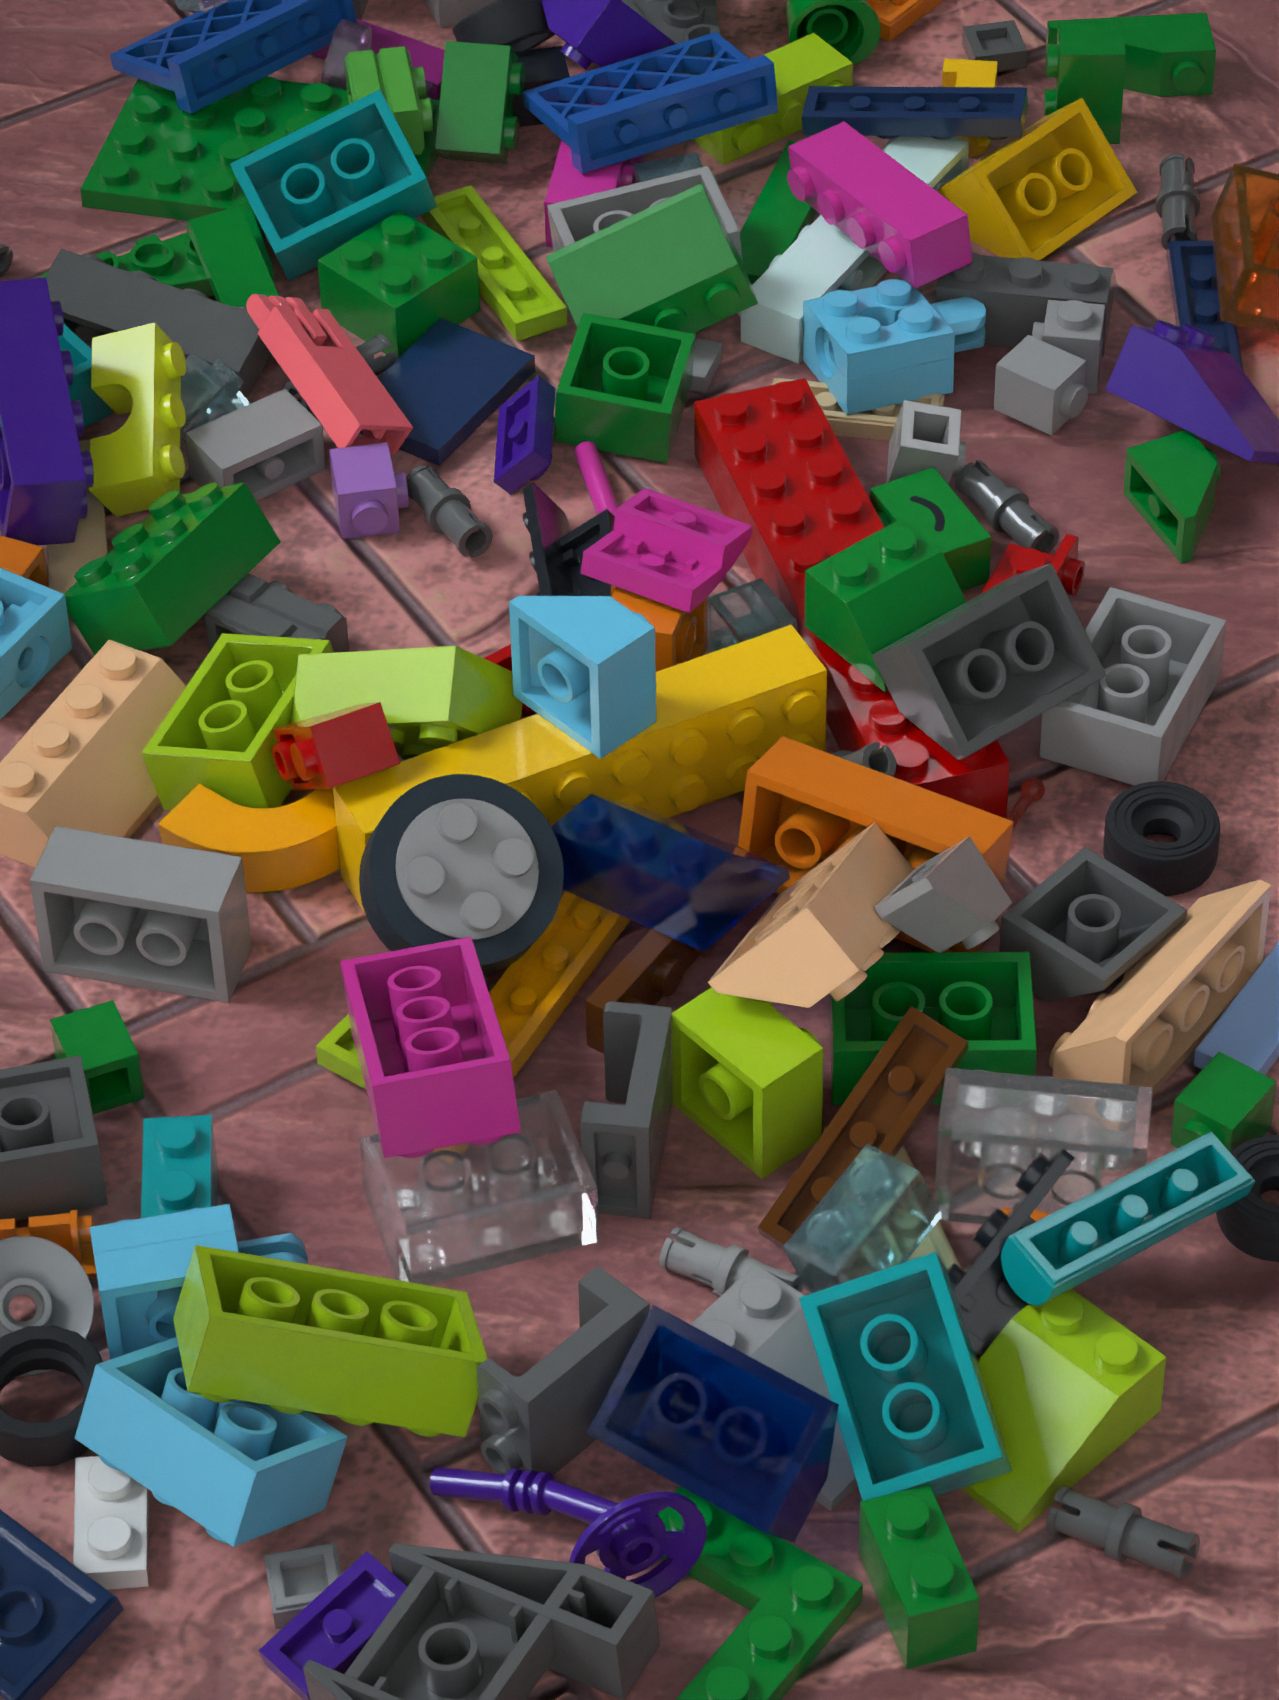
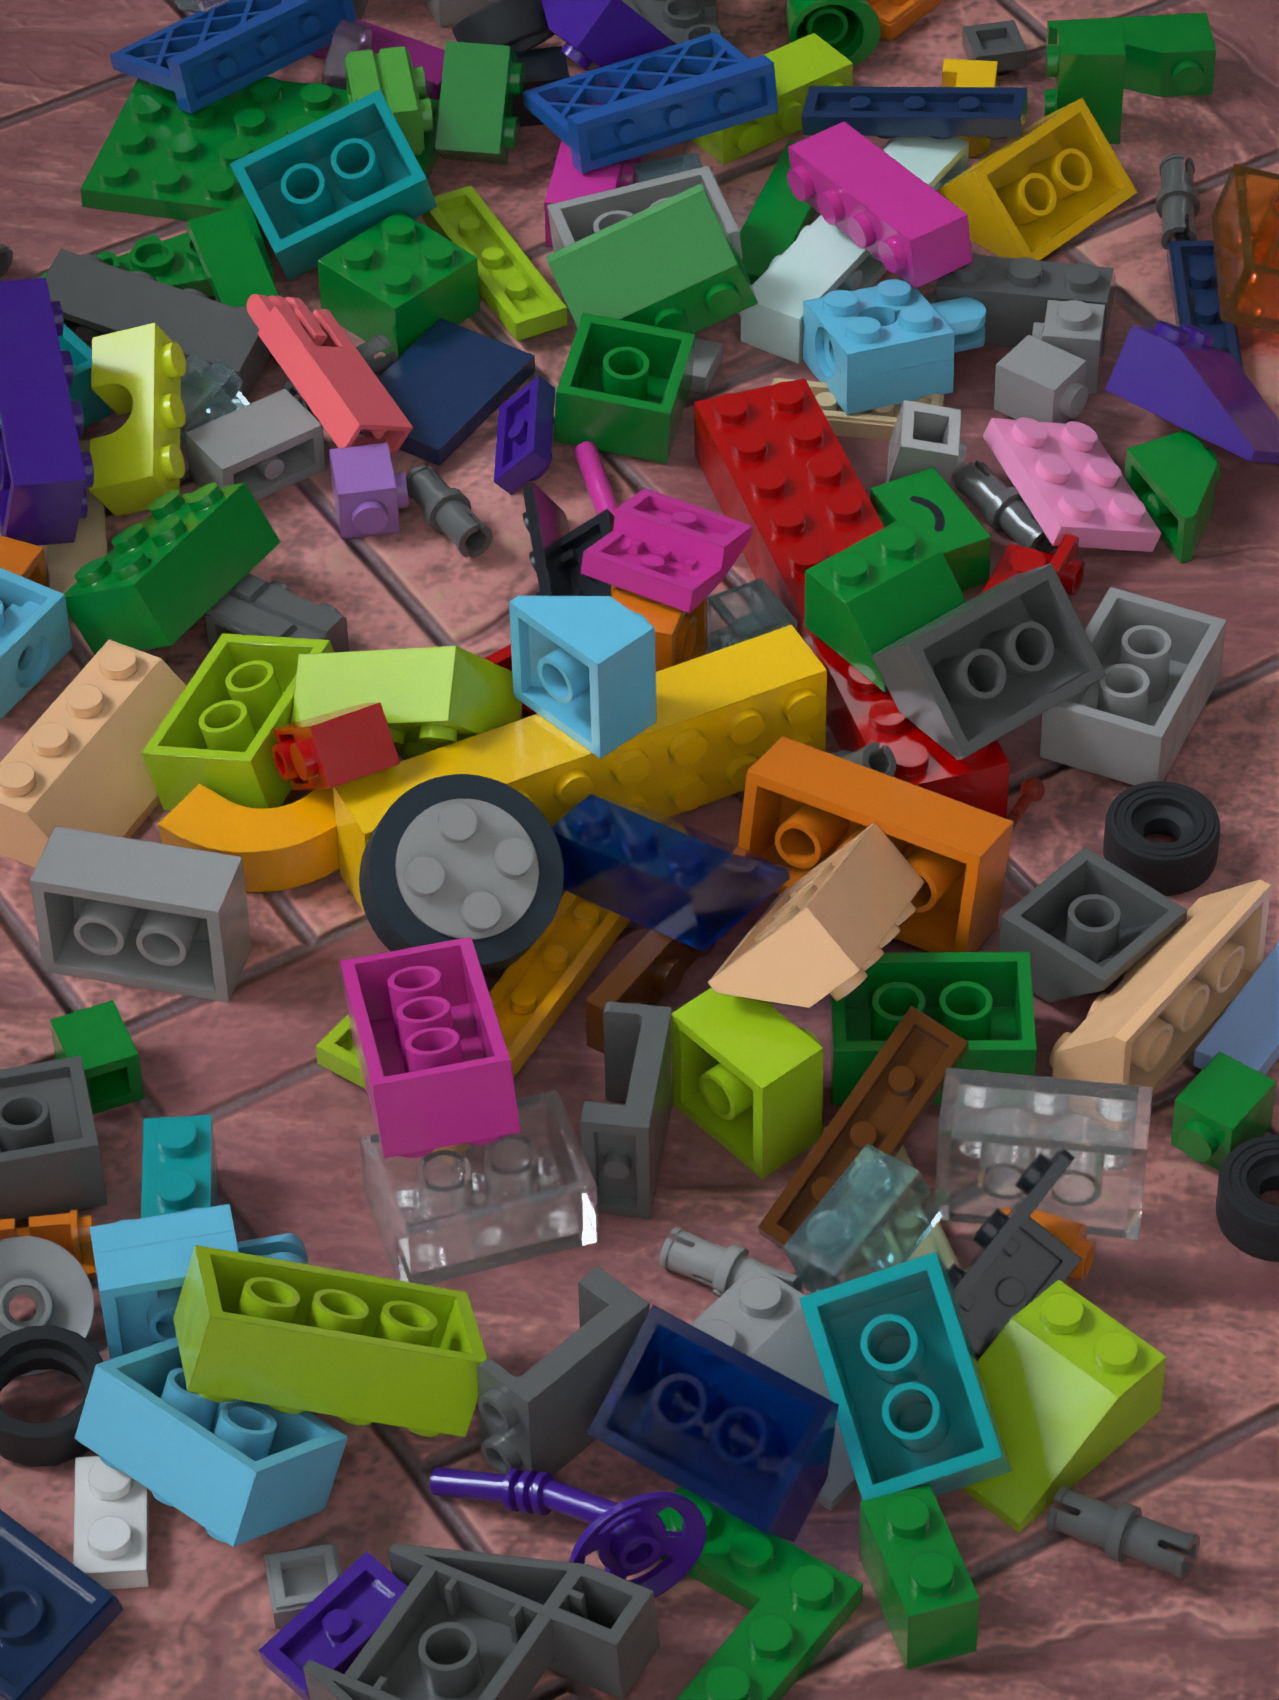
(947, 900): light grey slope -> none
(1071, 484): none -> bright pink plate
(1123, 1219): teal brick -> none

